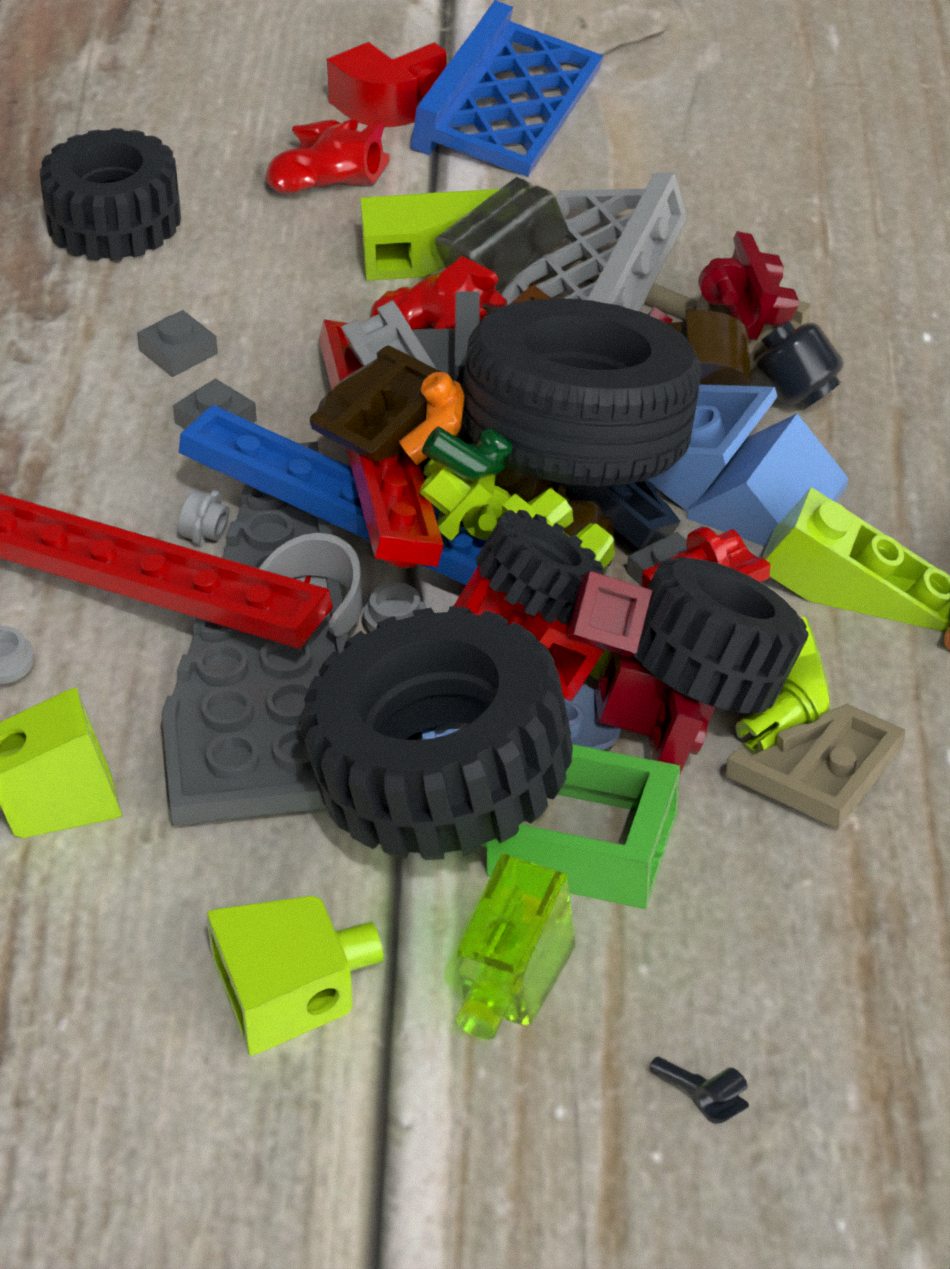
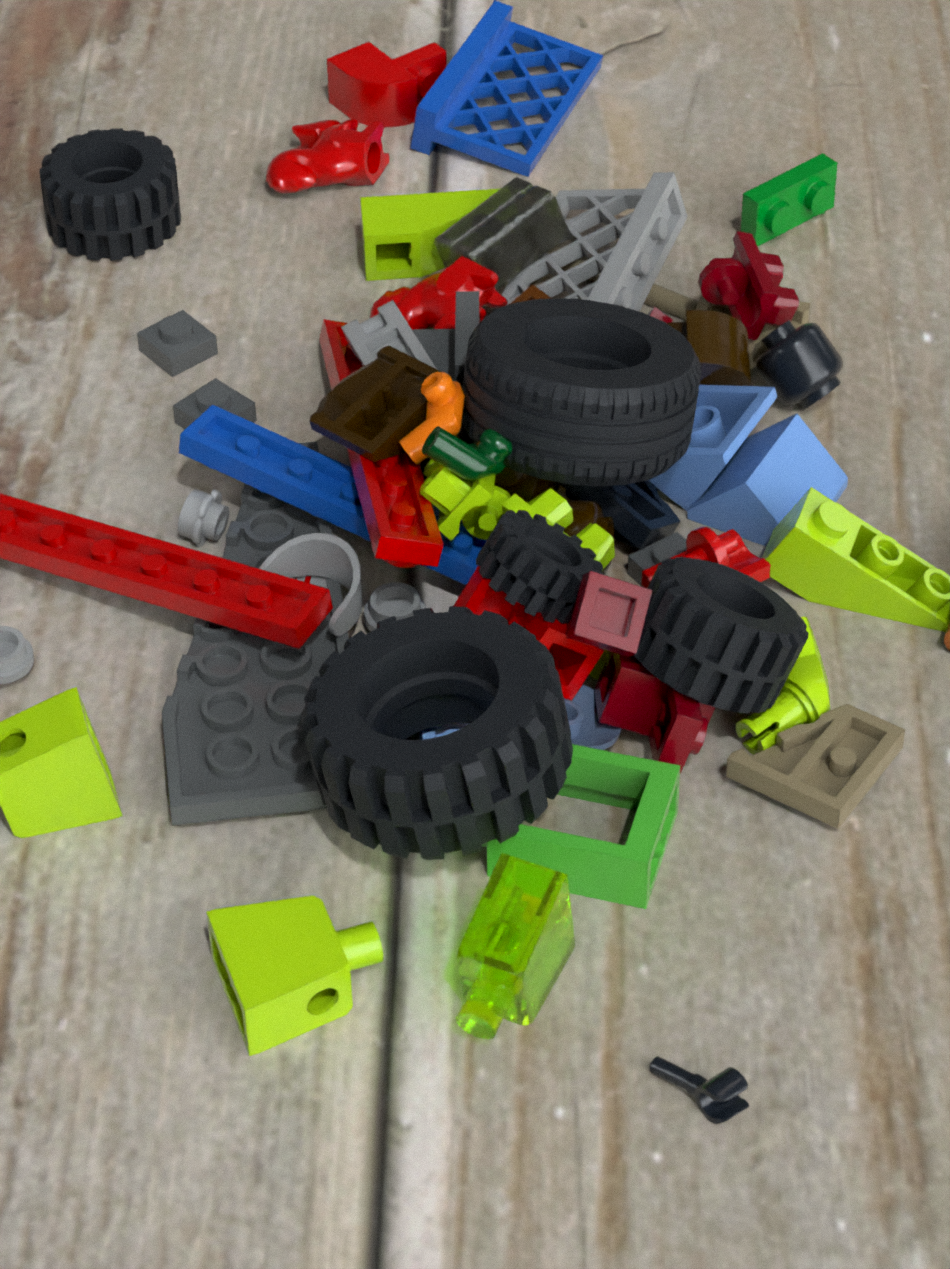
(789, 199): none -> green plate

